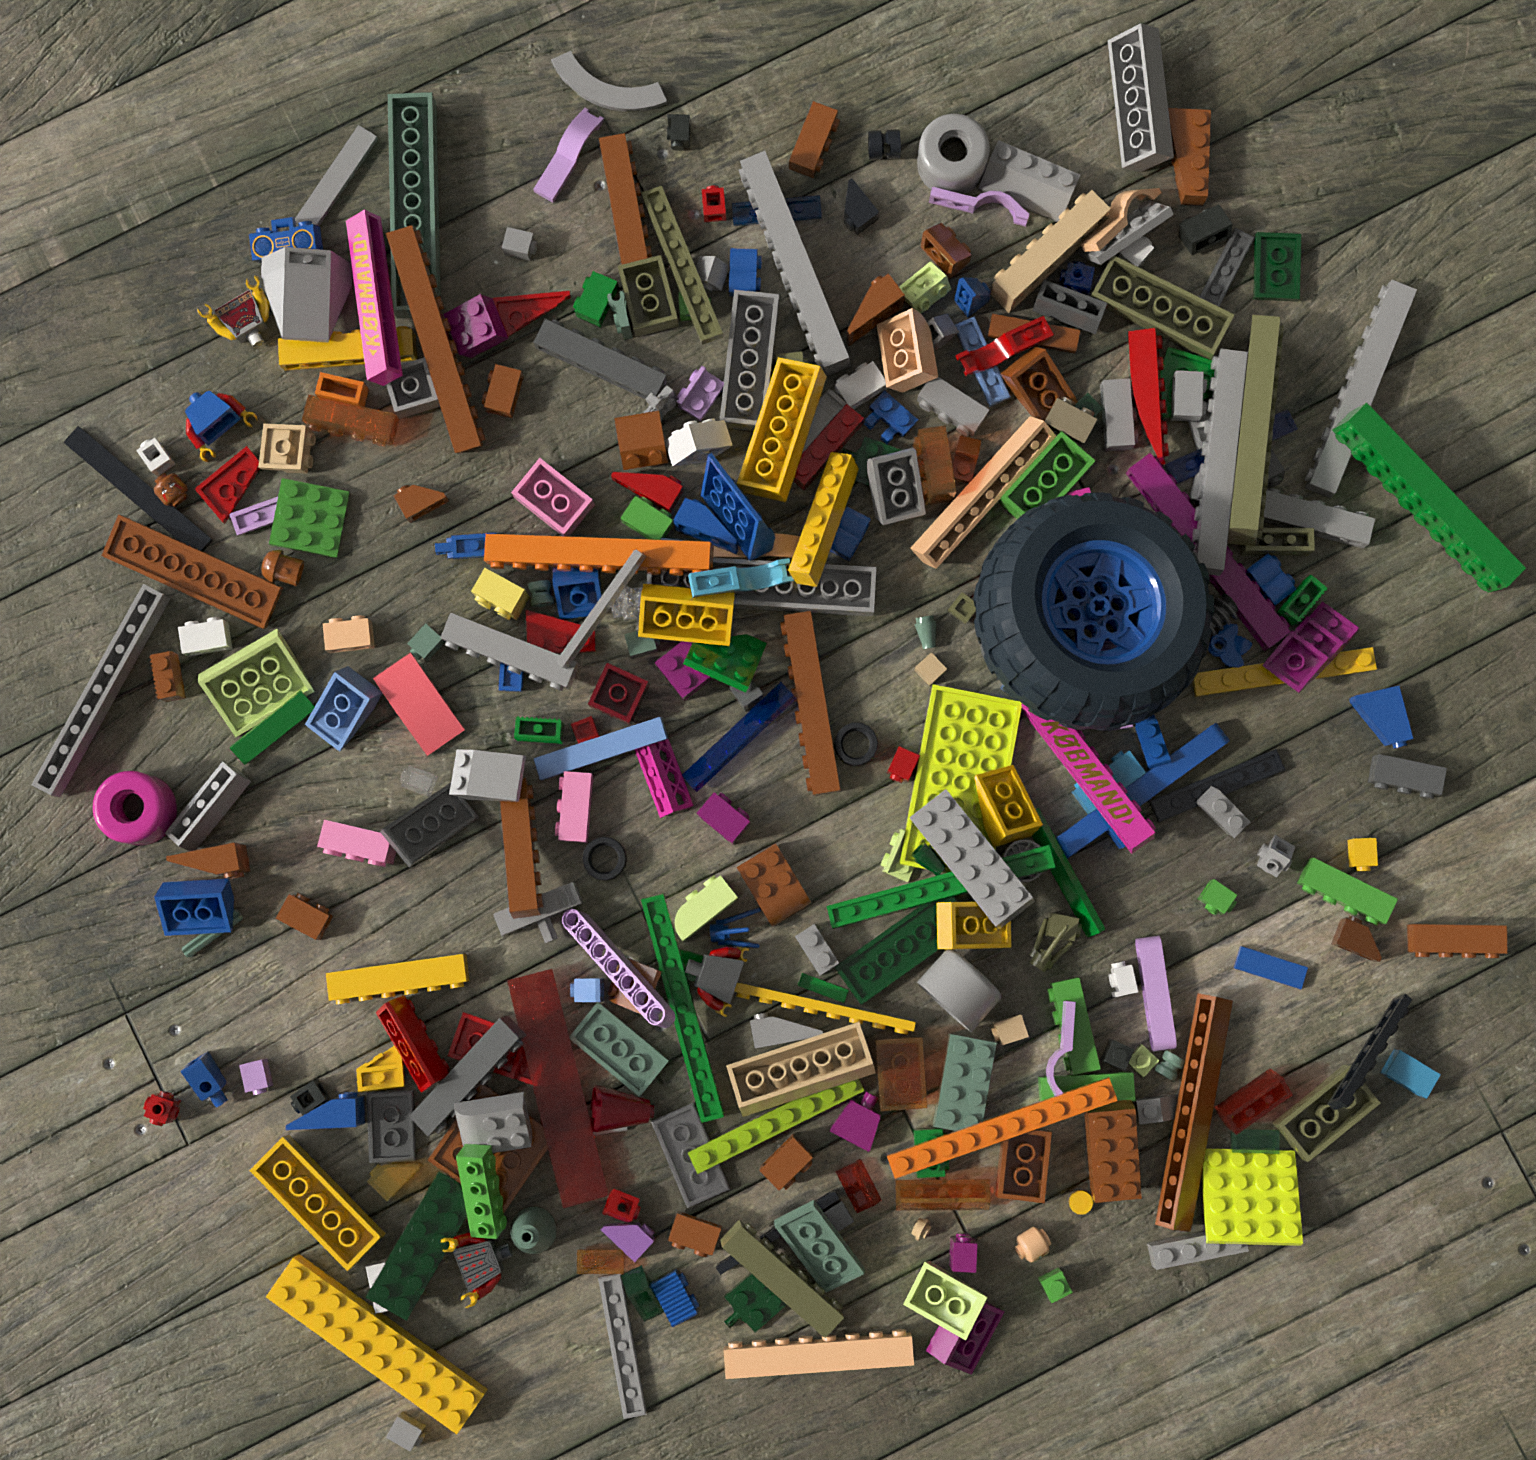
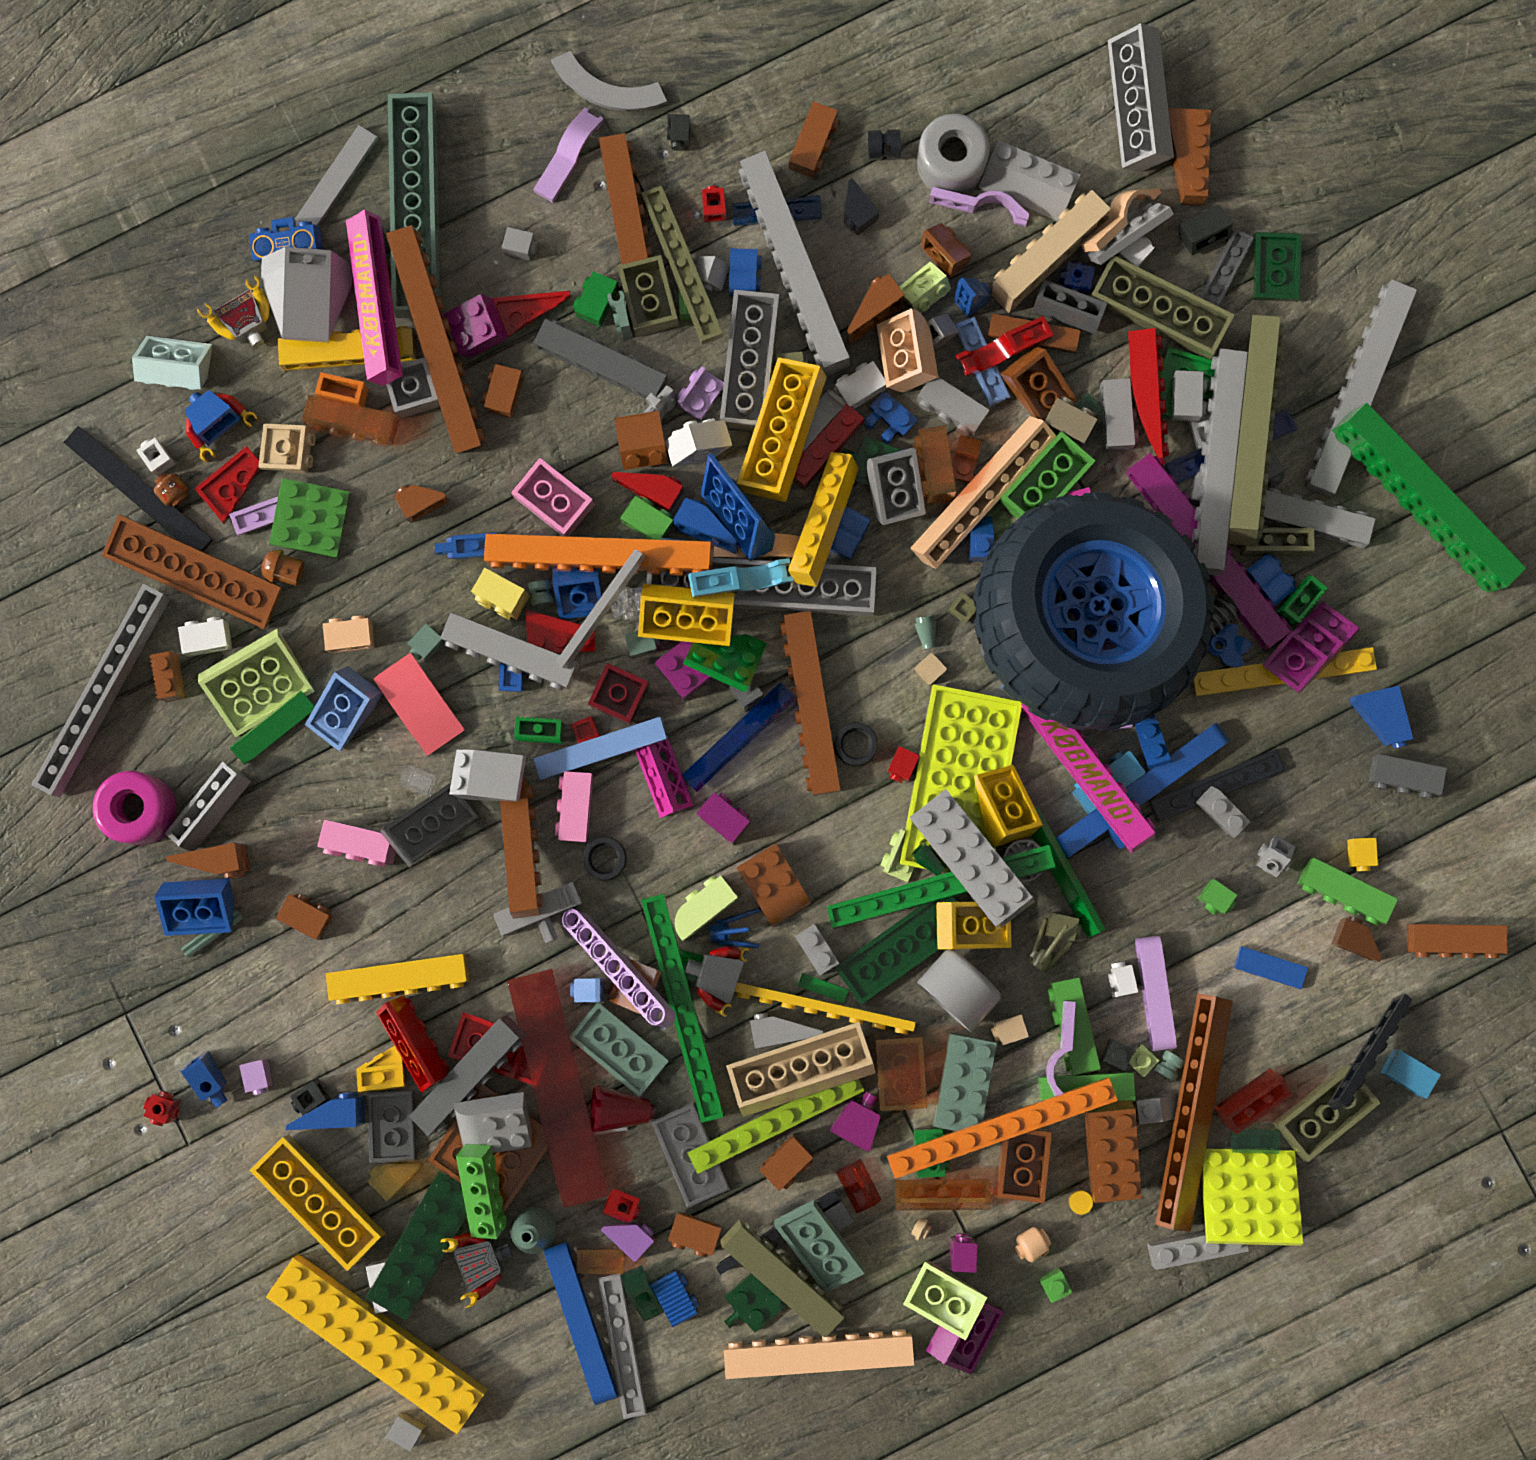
(172, 362): none -> light aqua slope
(581, 1323): none -> blue beam
(981, 540): none -> blue slope

